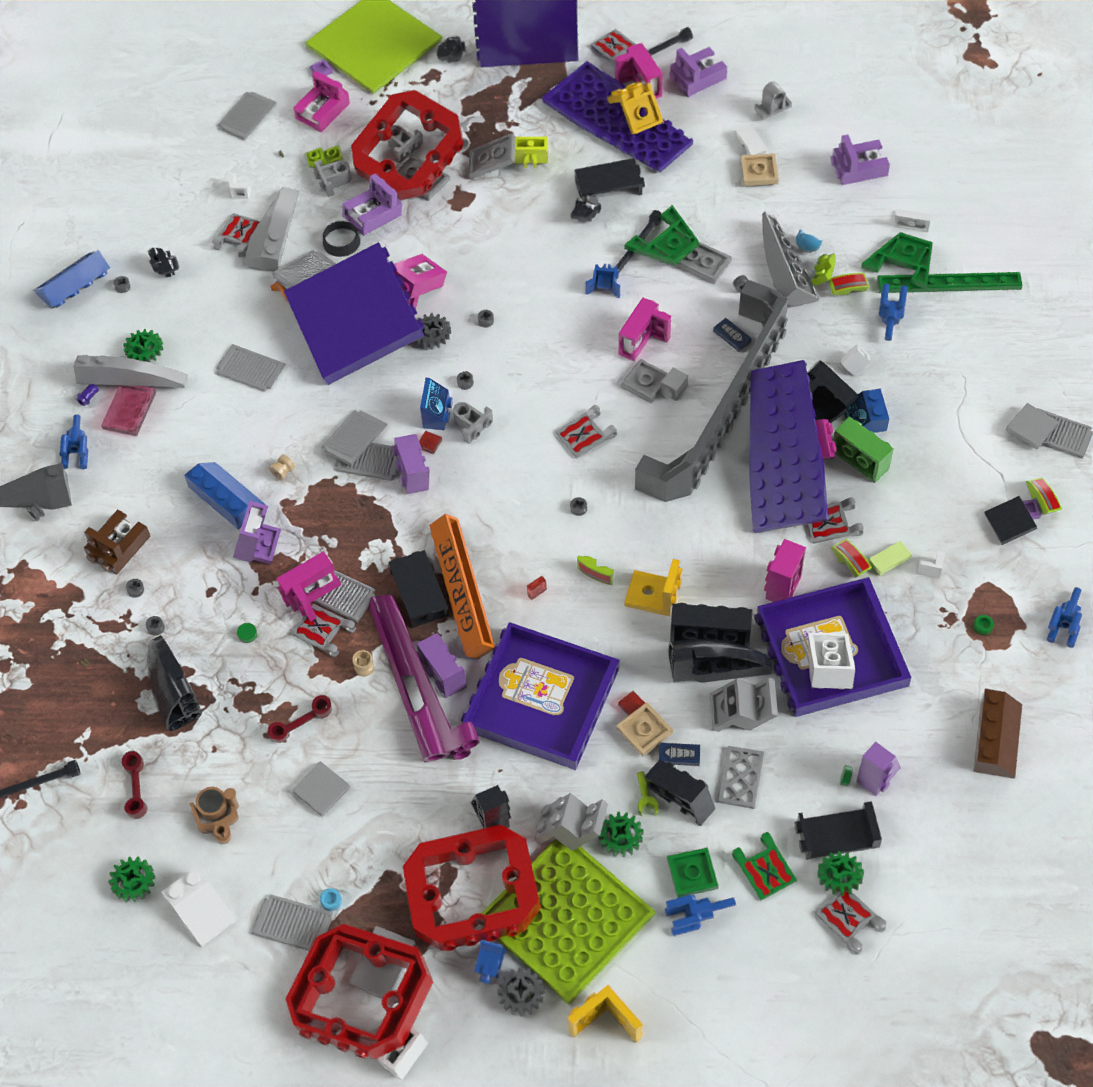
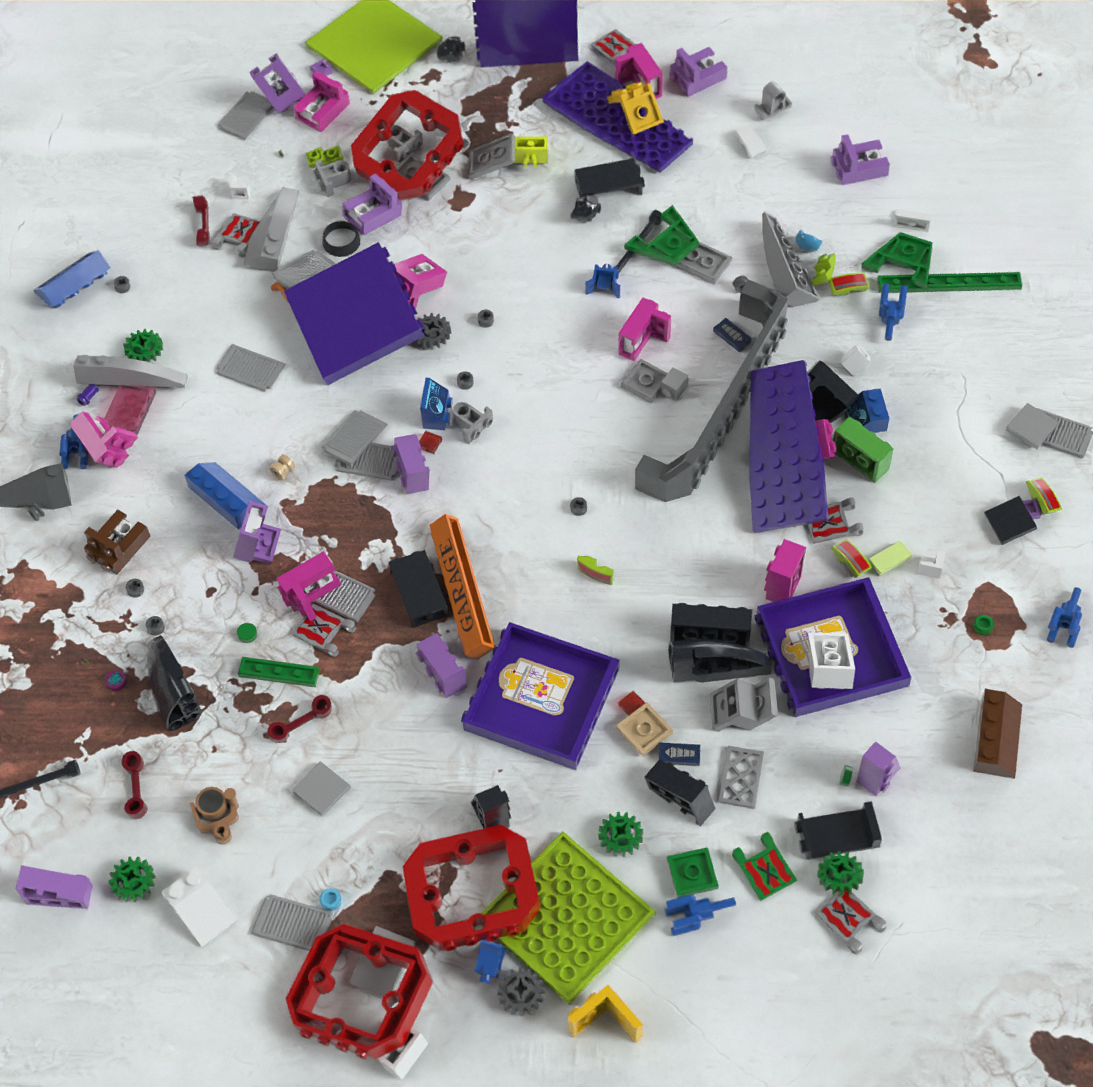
(53, 888): none -> medium lavender wedge
(102, 442): none -> dark pink brick
(115, 680): none -> tile
(163, 261): black head -> none
(201, 206): none -> dark red piece
(278, 672): none -> green tile
(283, 91): none -> medium lavender brick
(363, 663): tan wheel -> none
(429, 723): magenta panel -> none
(536, 587): clear red tile -> none
(571, 821): light grey bracket -> none
(584, 434): light grey flag -> none
(646, 800): lime piece -> none
(663, 590): yellow bracket -> none
(684, 35): black piece -> none
(759, 169): tan plate -> none

